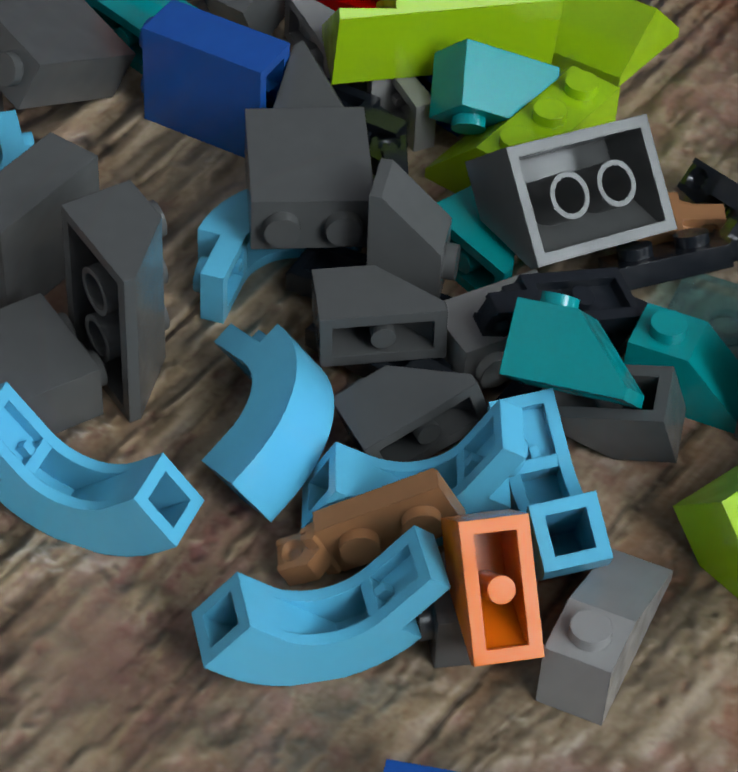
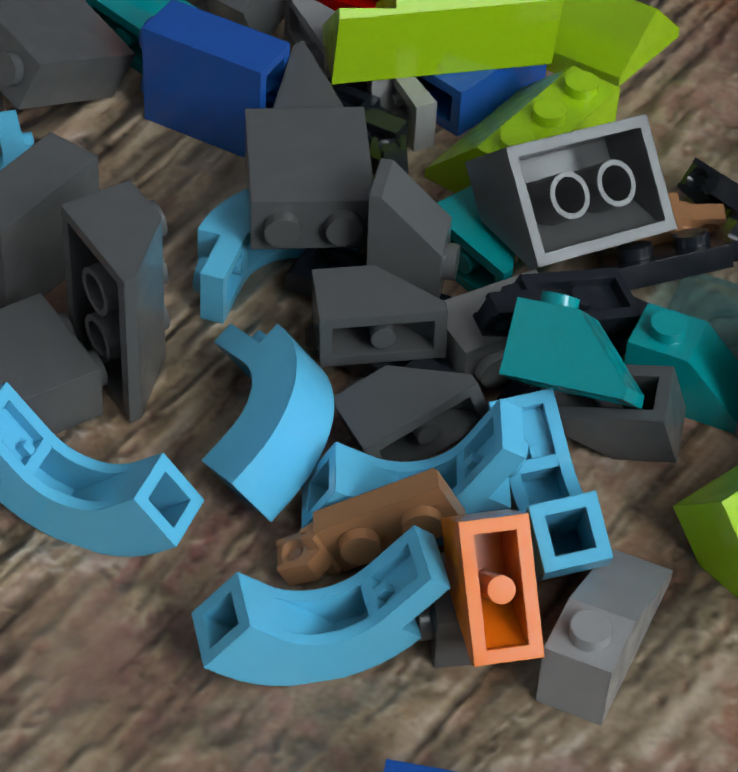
(484, 85): teal slope -> none

